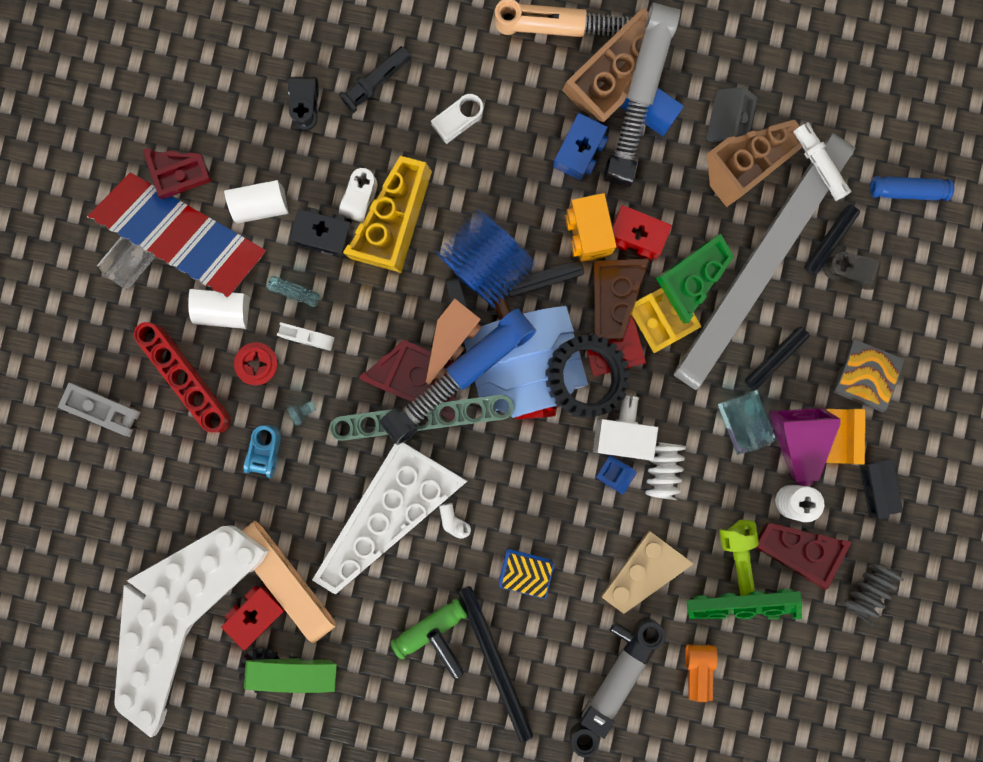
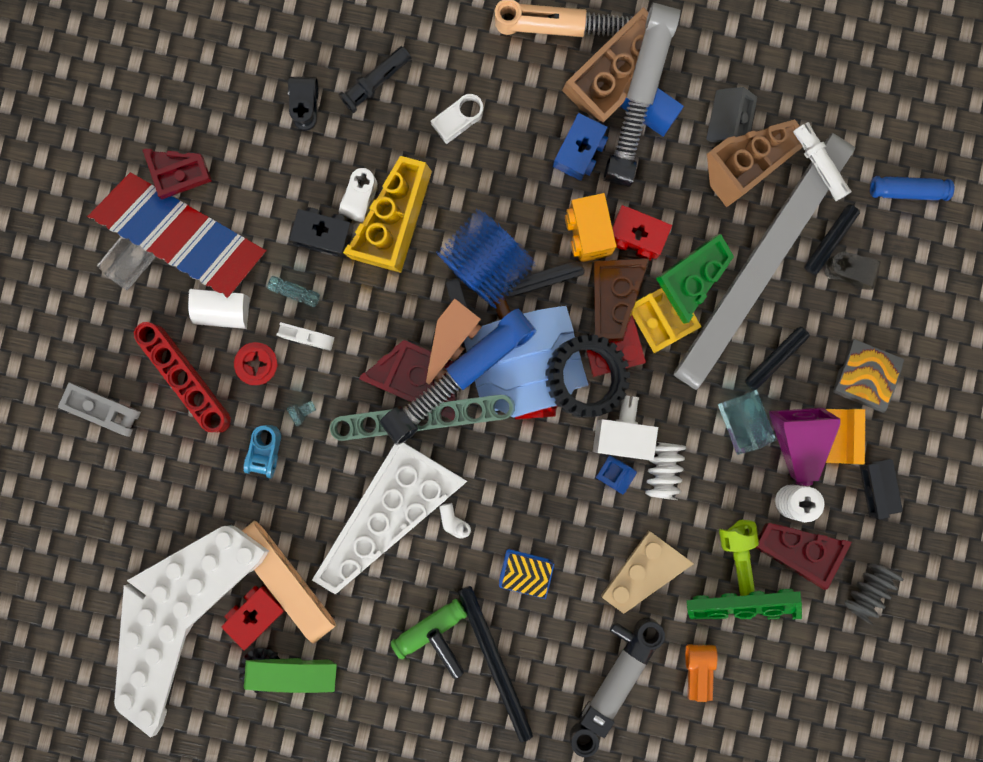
(256, 201): white brick -> none

